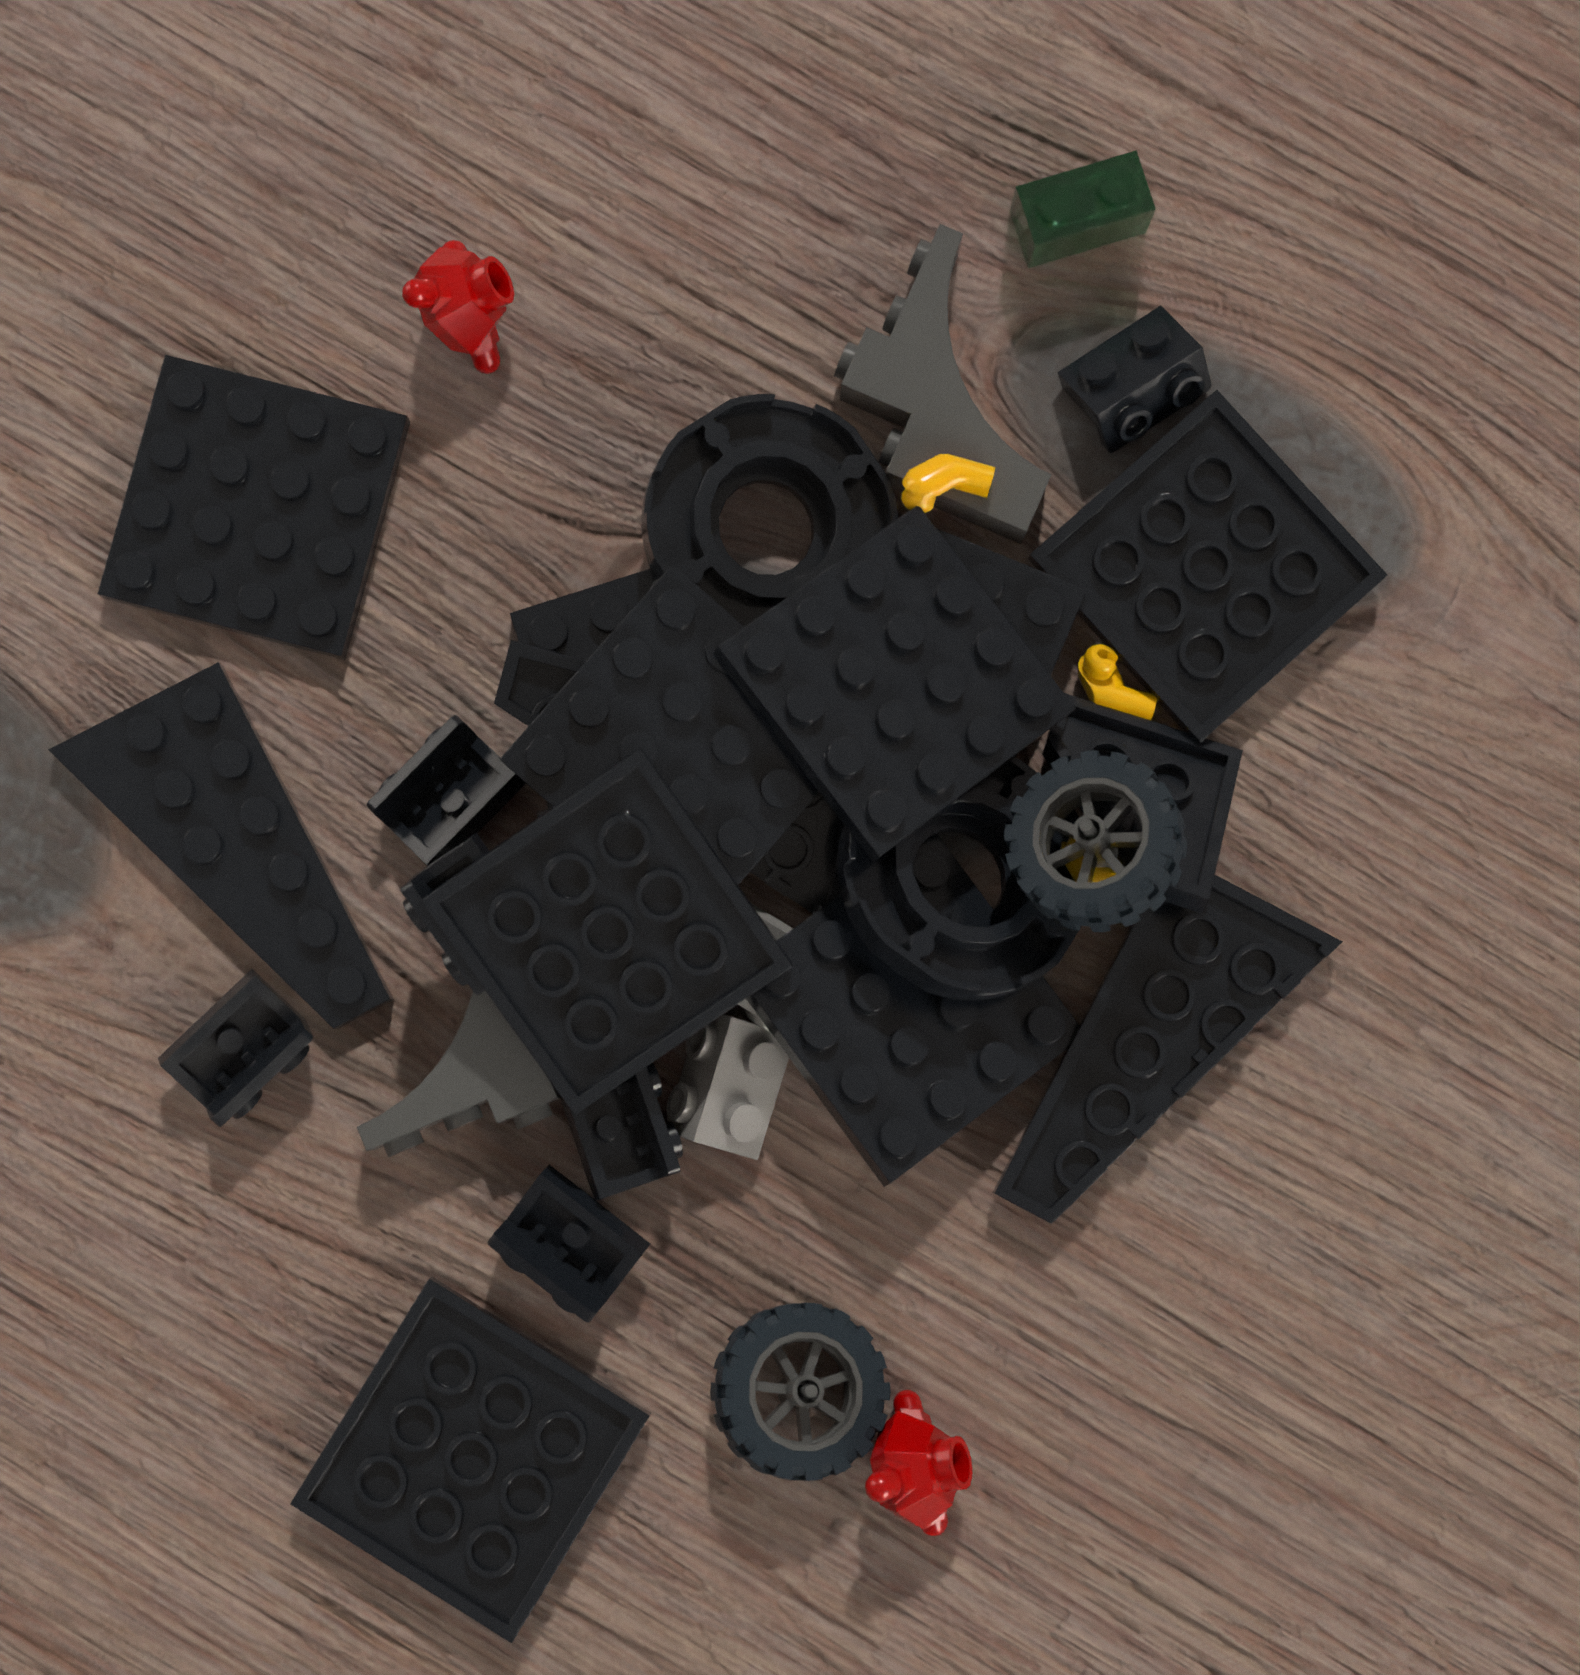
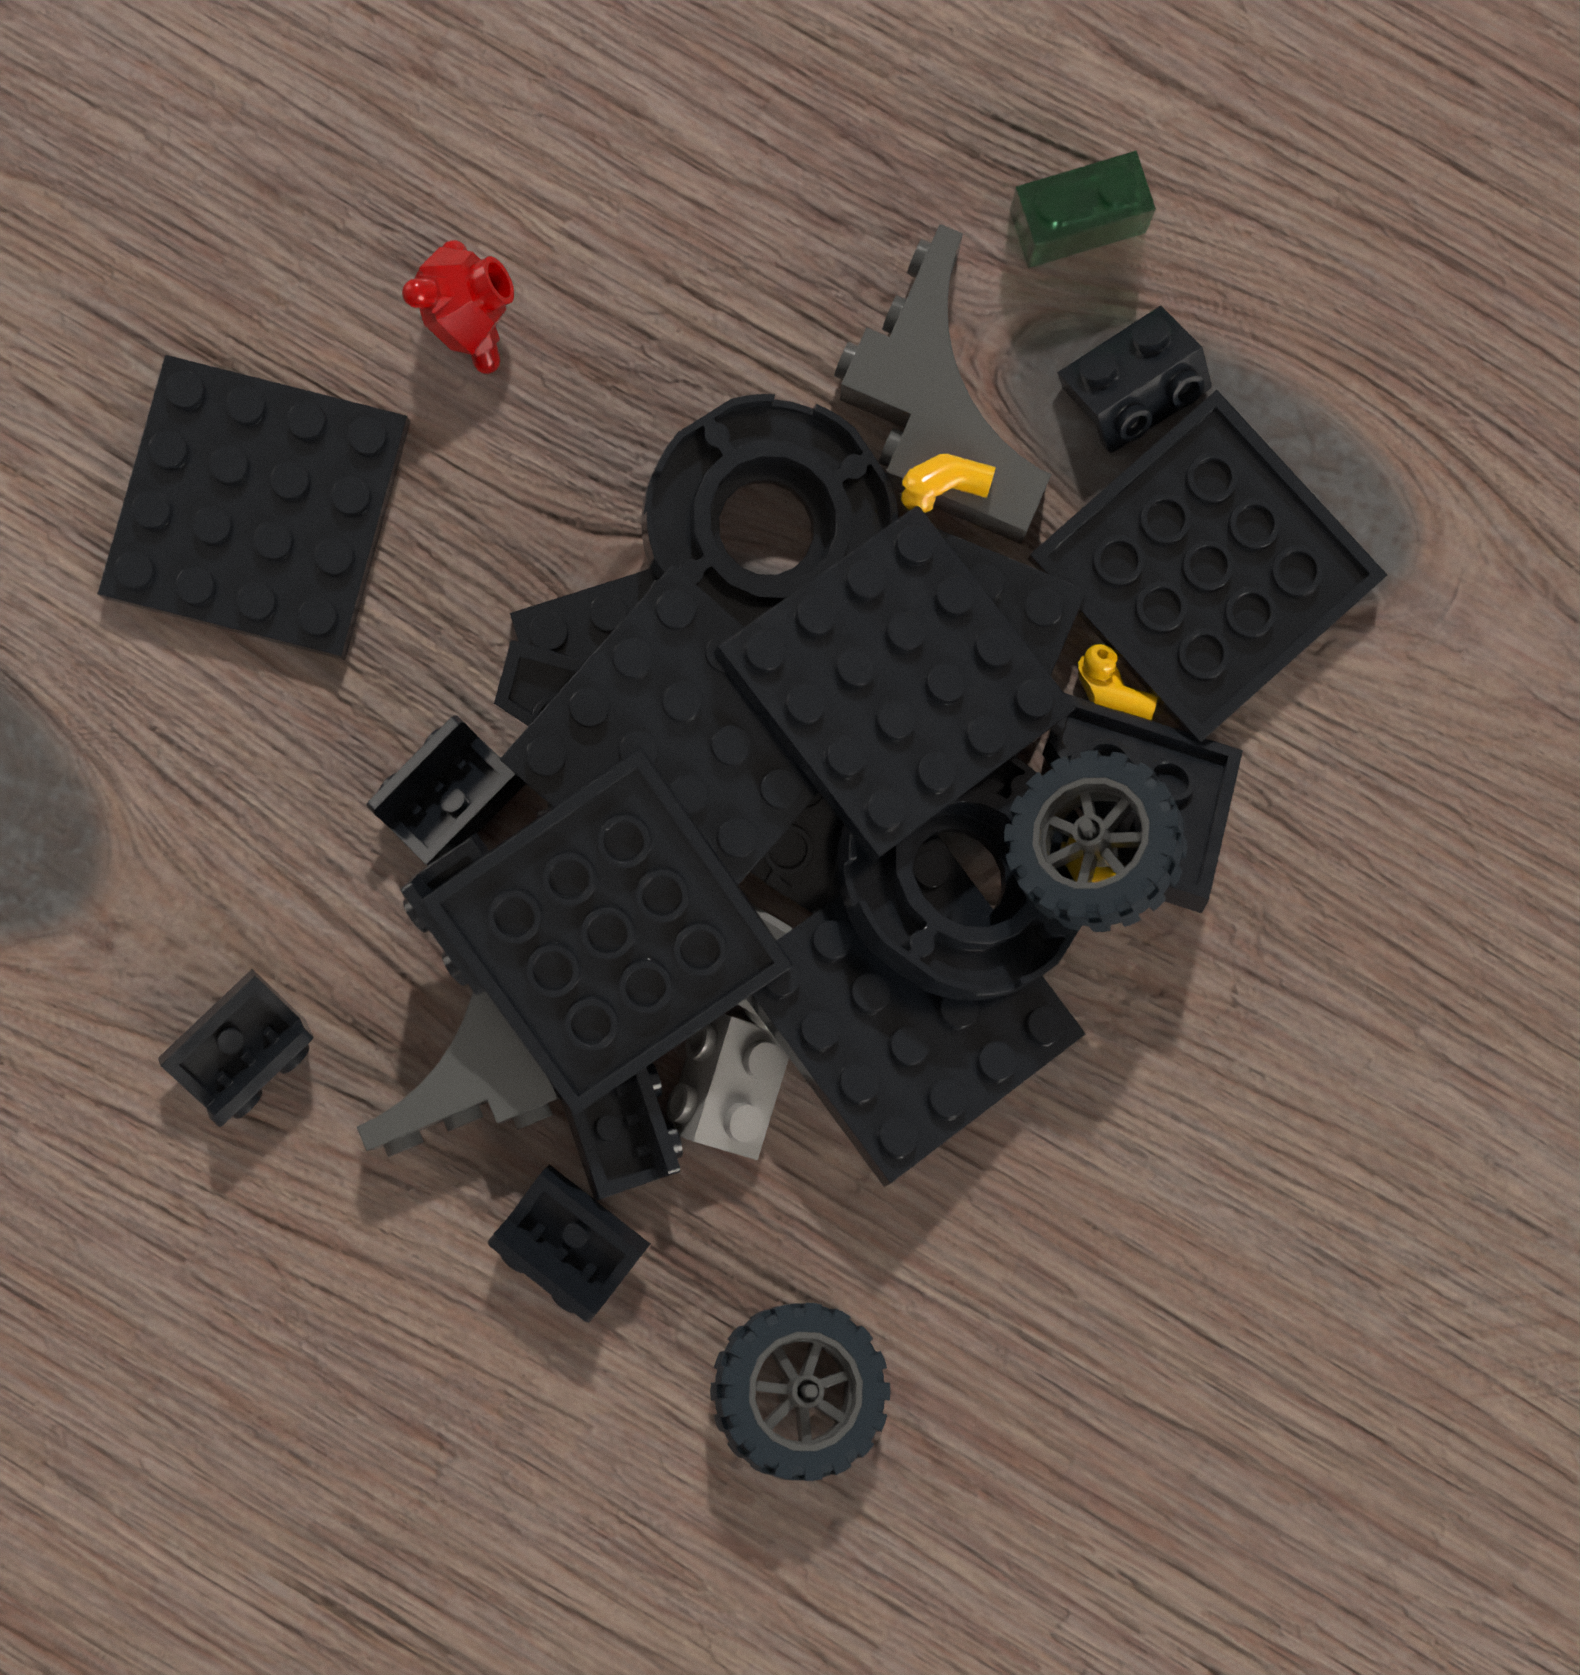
(214, 810): black wing -> none
(471, 1459): black plate -> none
(917, 1466): red rock -> none
(1157, 1025): black wing -> none

